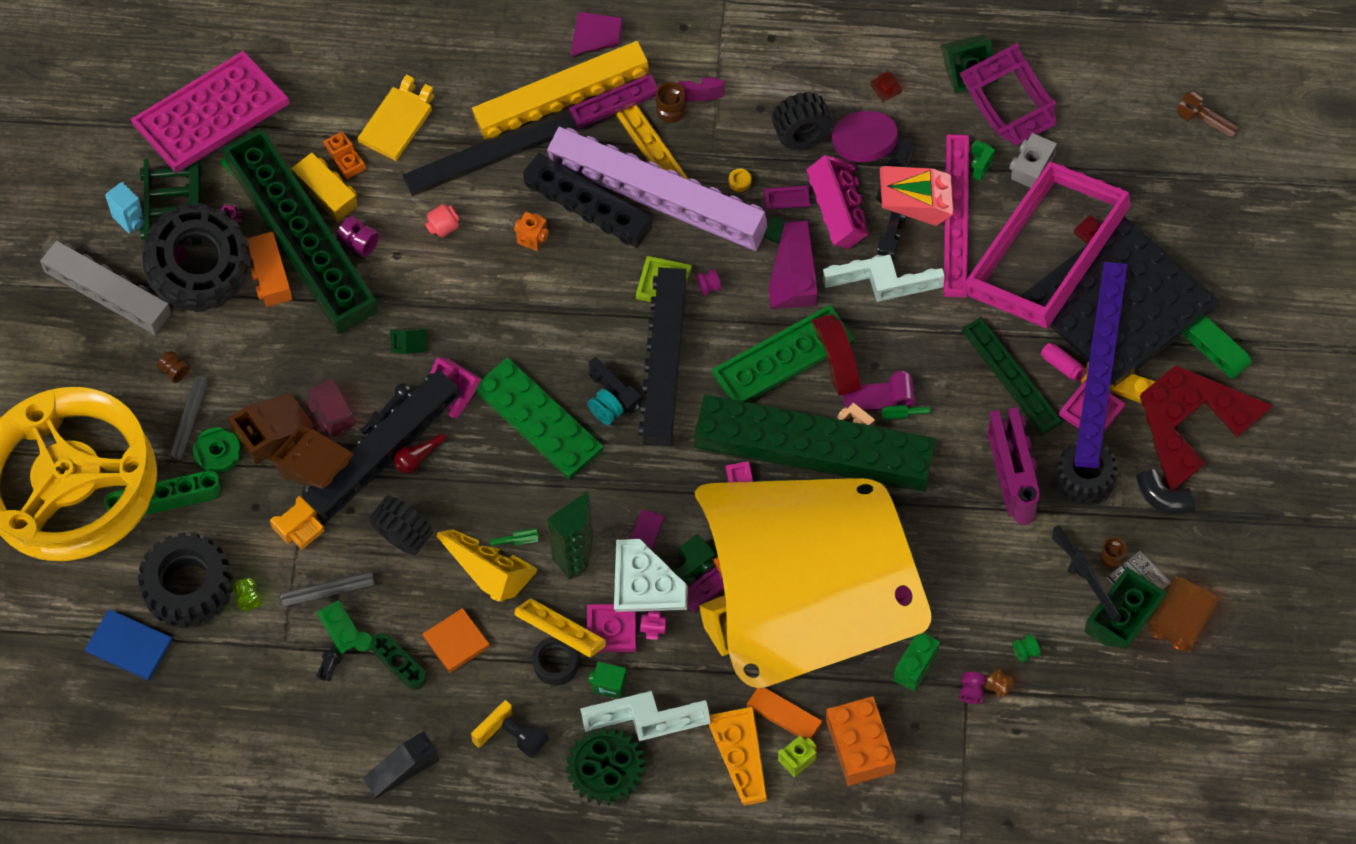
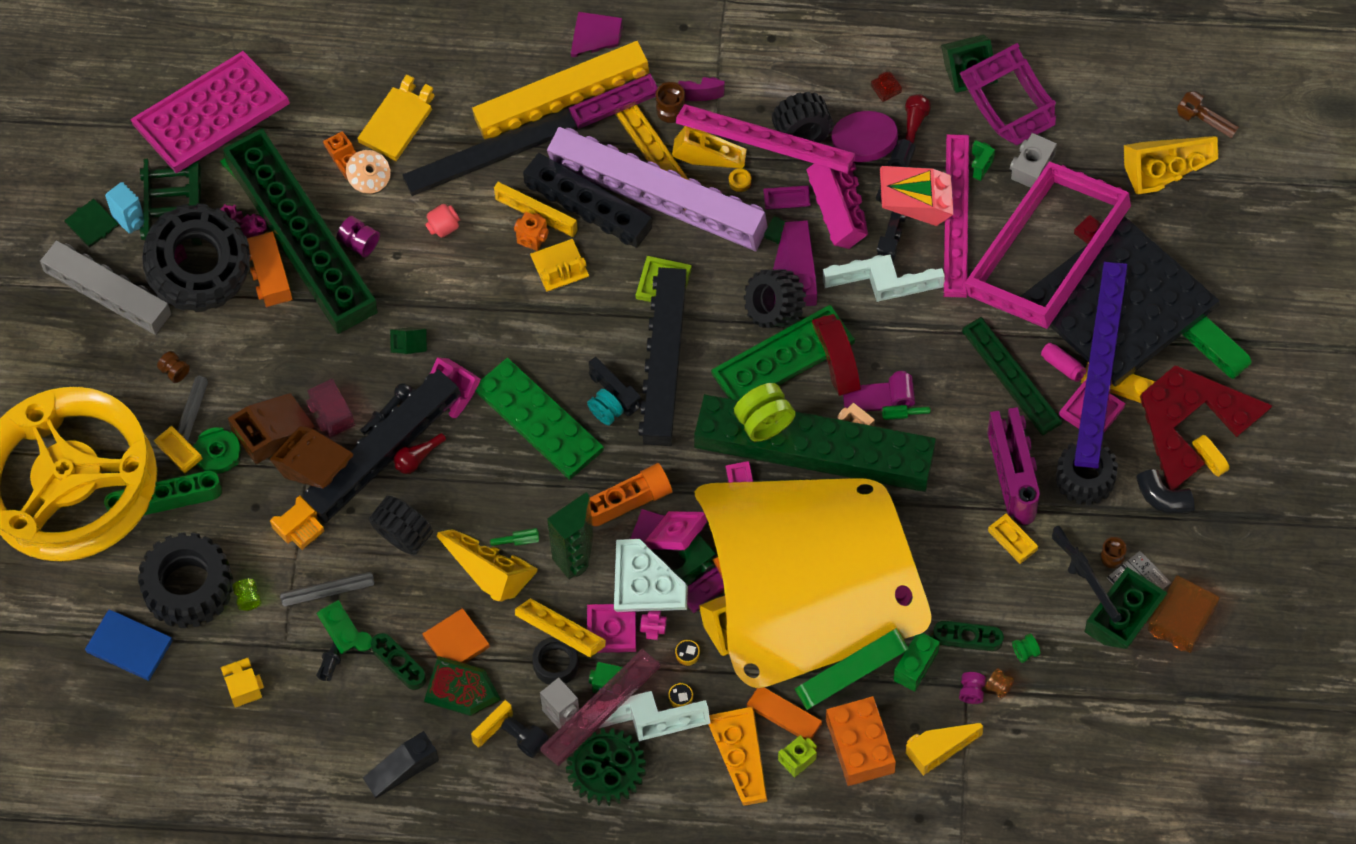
(91, 223): none -> dark green piece
(178, 449): none -> yellow tile
(242, 685): none -> yellow brick
(253, 225): none -> dark pink gear
(325, 187): yellow brick -> none
(363, 180): none -> light nougat dish
(460, 687): none -> dark green tile
(525, 203): none -> yellow tile
(559, 265): none -> yellow hinge
(559, 702): none -> light grey brick
(600, 707): none -> clear pink tile
(651, 485): none -> orange beam
(676, 530): none -> dark pink plate
(680, 695): none -> tile
(687, 652): none -> tile
(707, 150): none -> yellow slope
(708, 282): magenta wheel -> none
(764, 412): none -> lime wheel
(765, 138): none -> dark pink tile
(788, 296): none -> black tyre
(851, 669): none -> green beam
(917, 109): none -> dark red piece
(940, 744): none -> yellow slope
(976, 629): none -> dark green beam
(1013, 538): none -> yellow plate
(1161, 162): none -> yellow wedge
(1210, 455): none -> yellow beam

